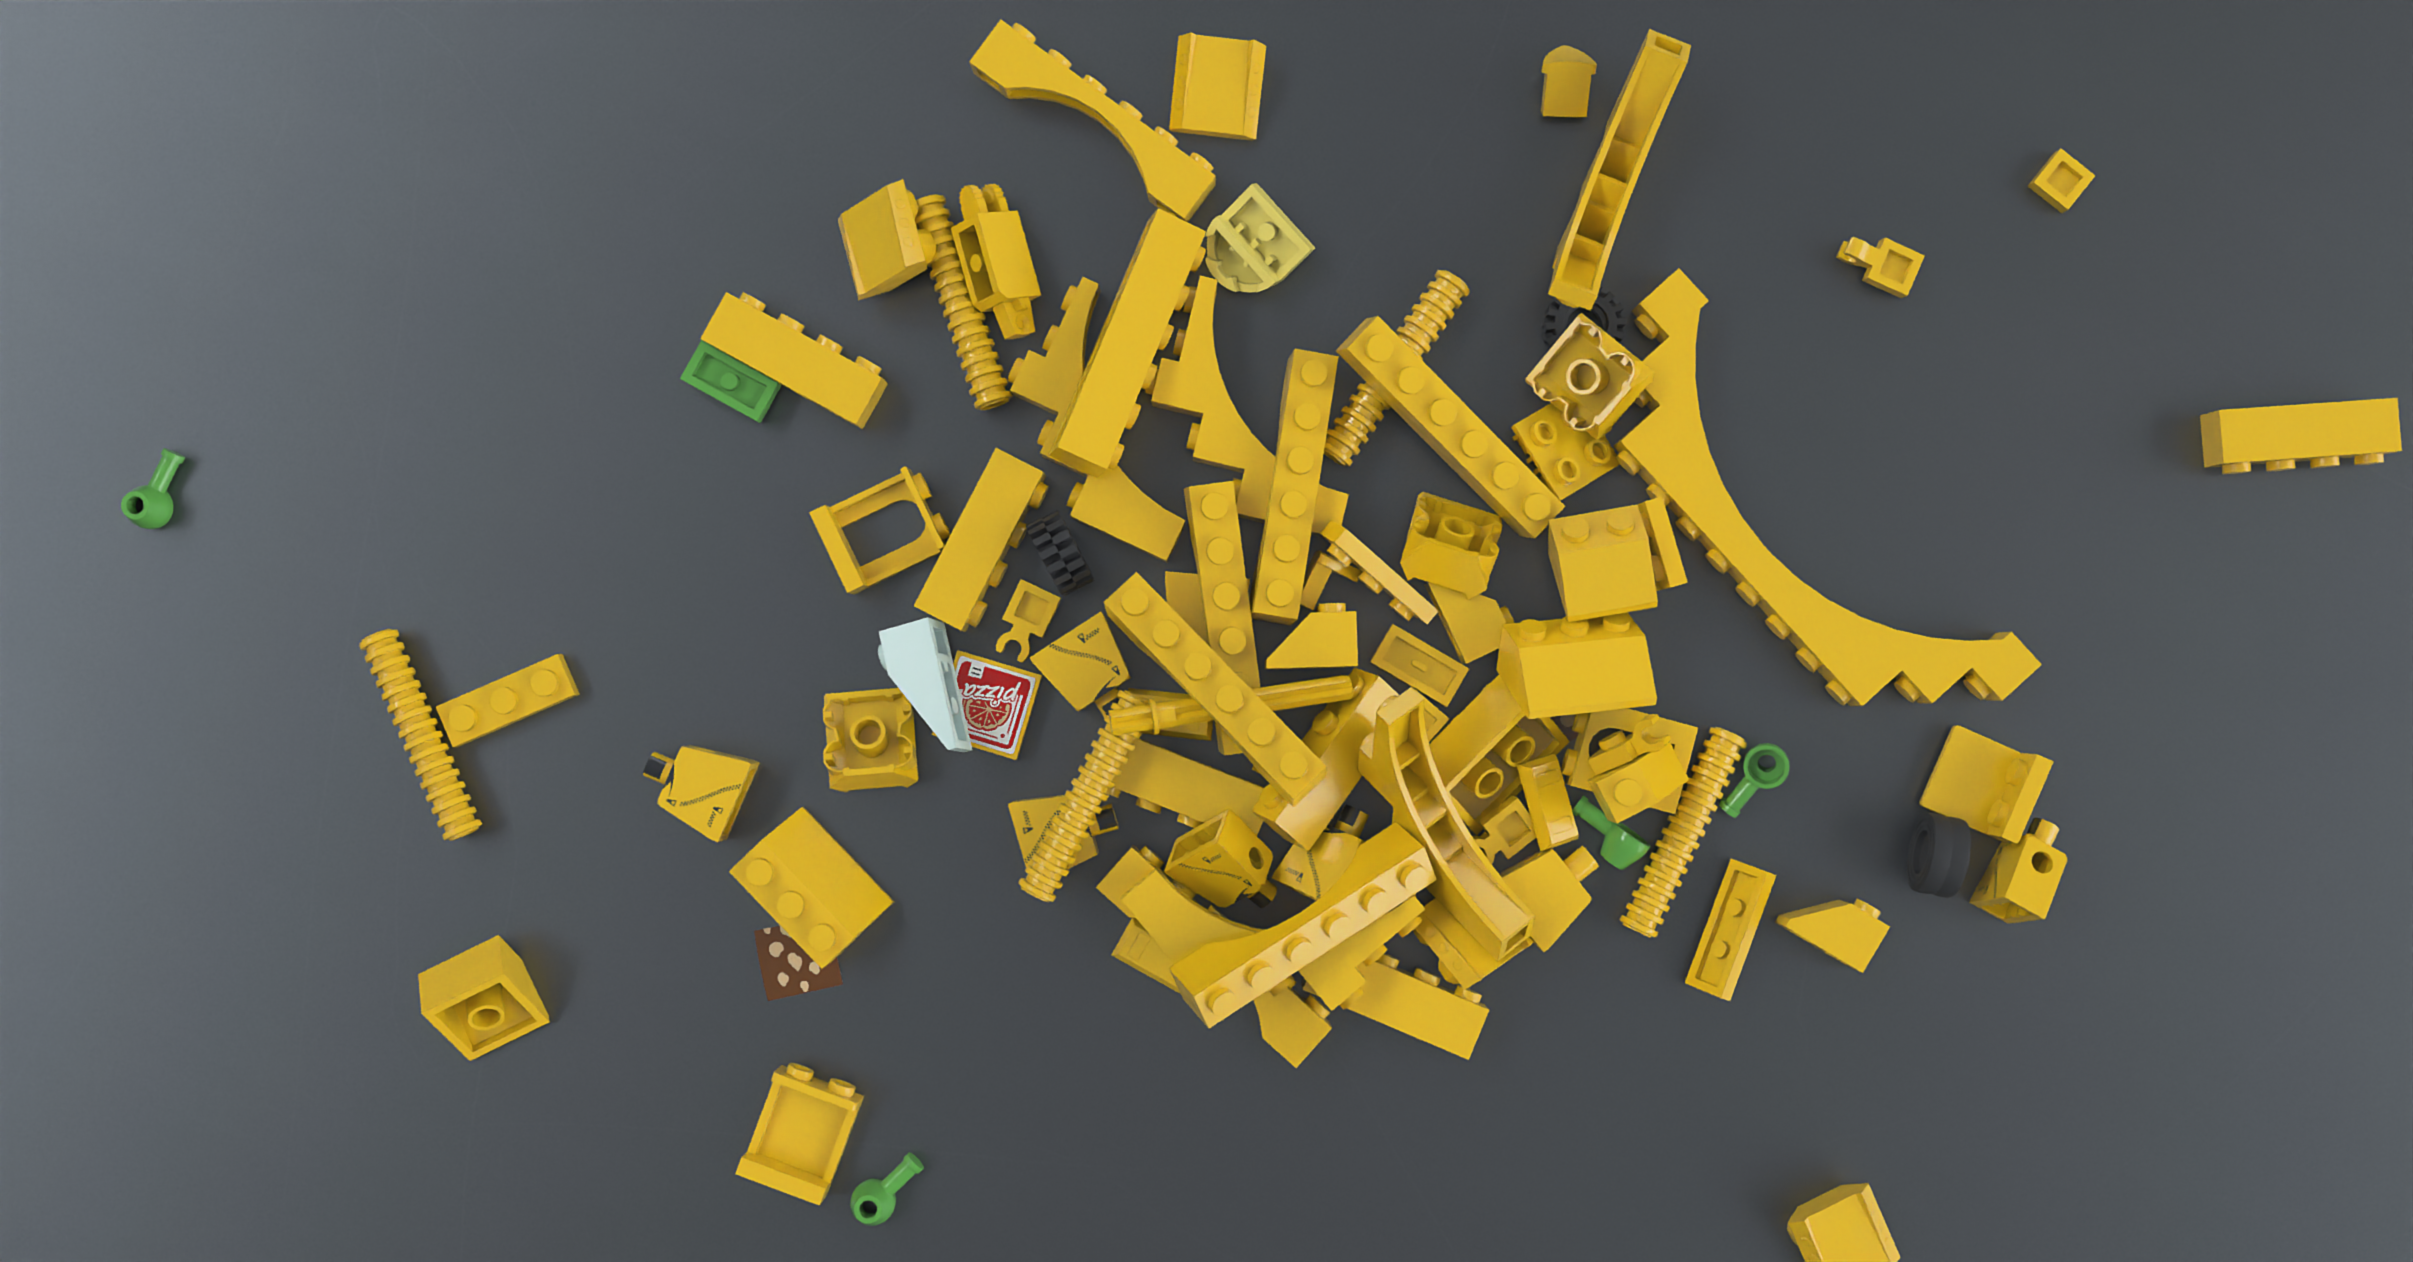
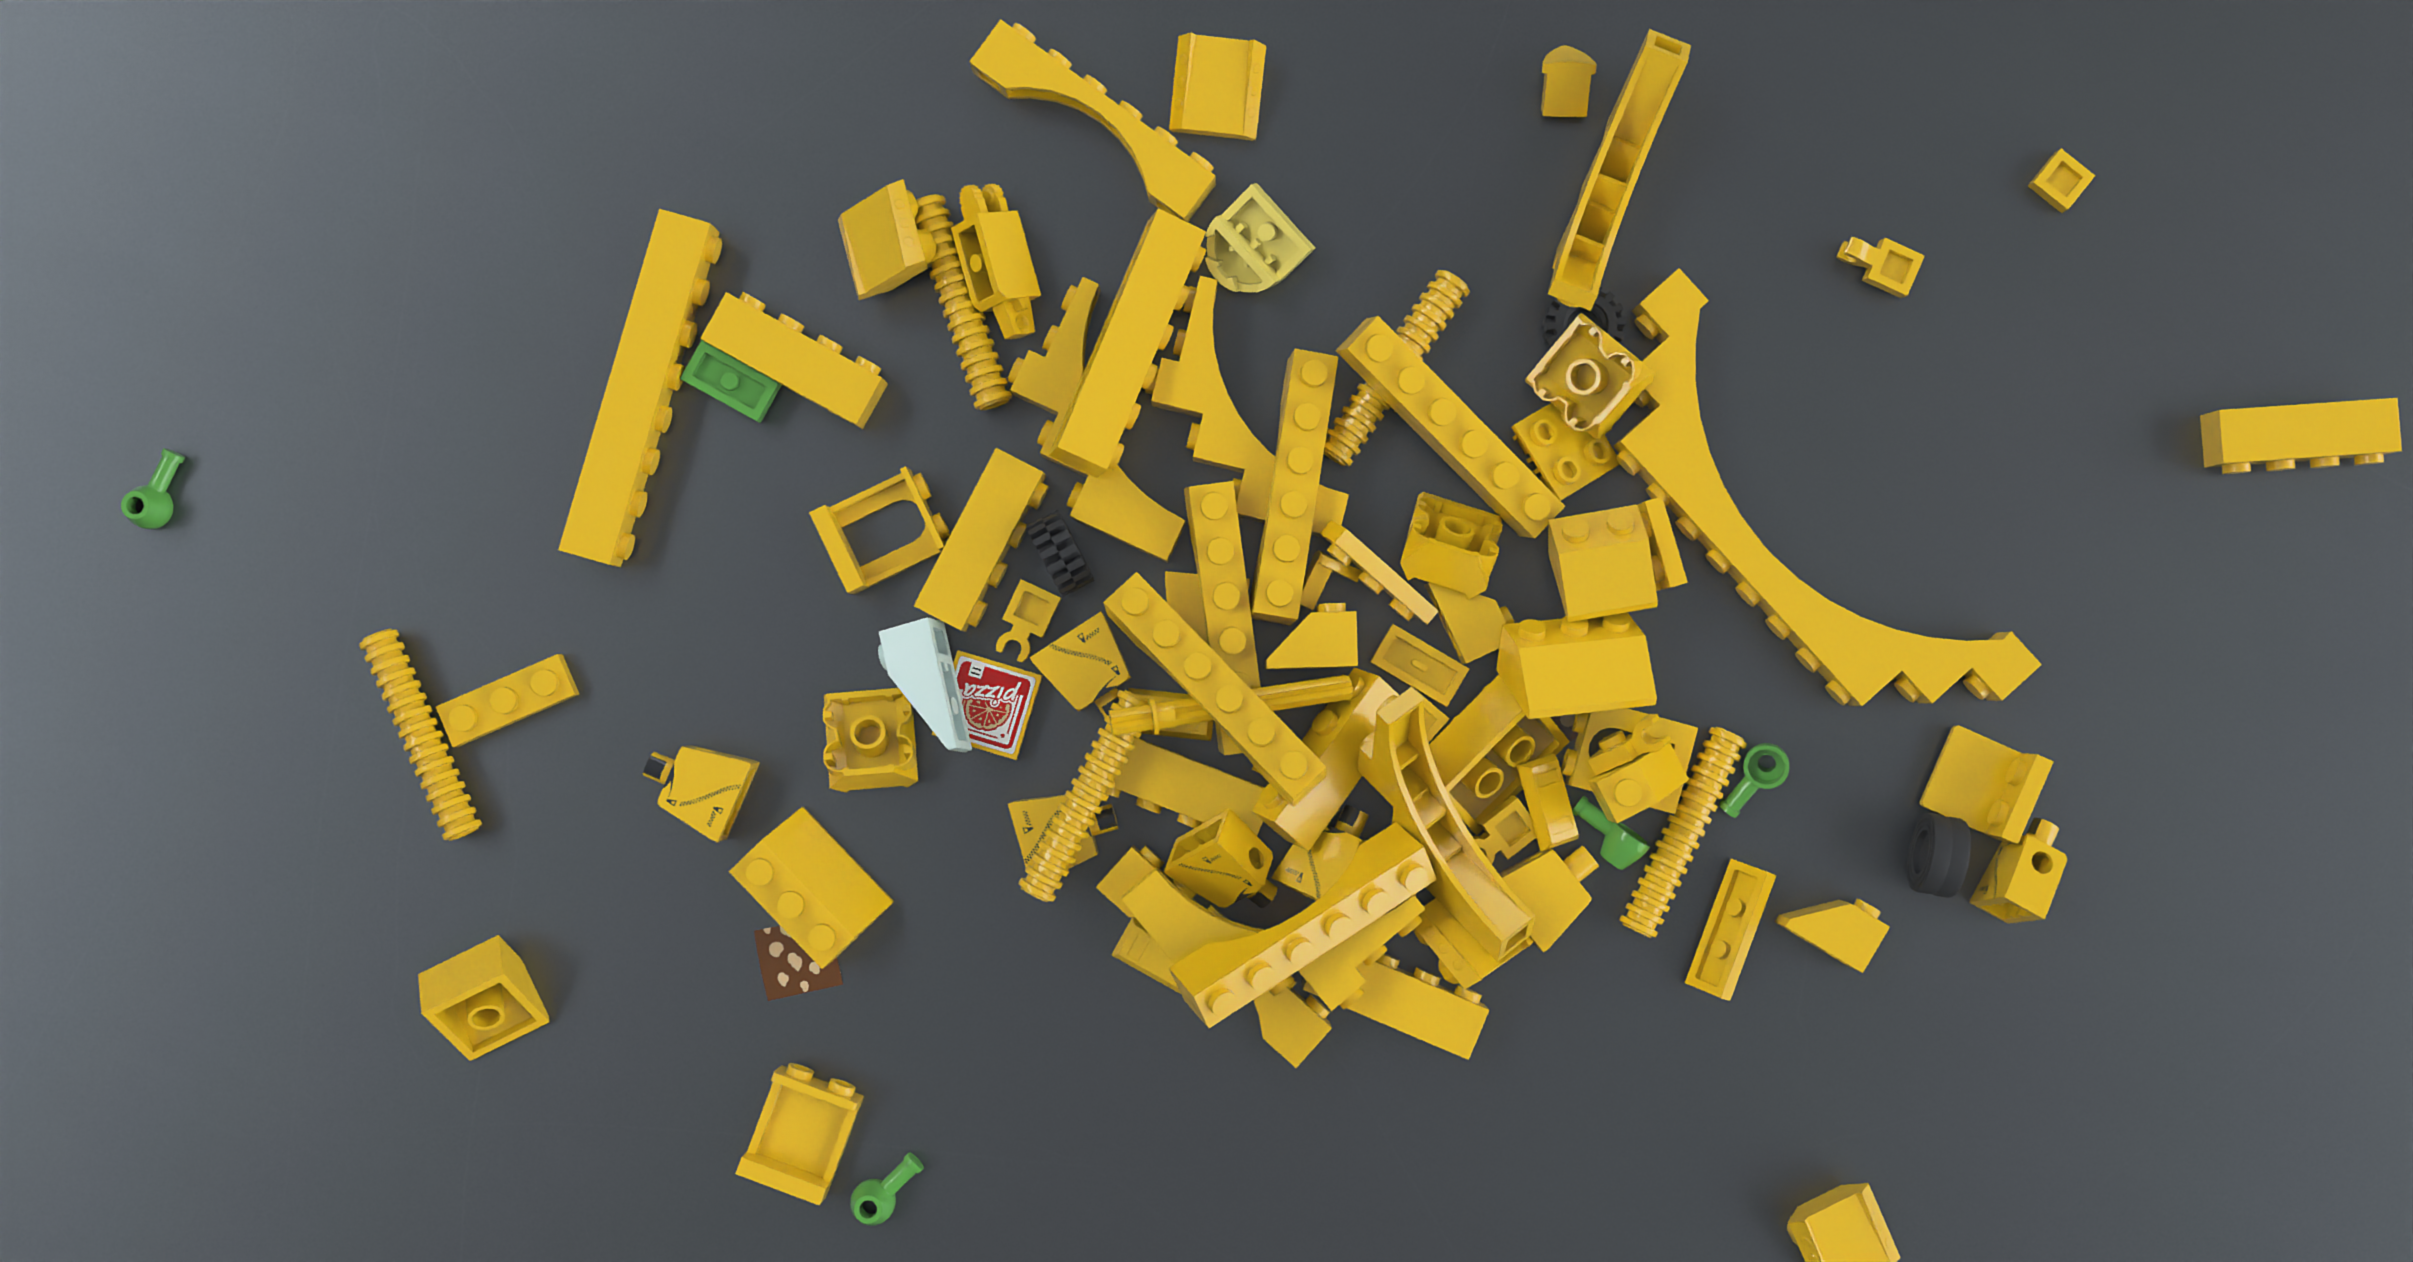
(641, 388): none -> yellow brick

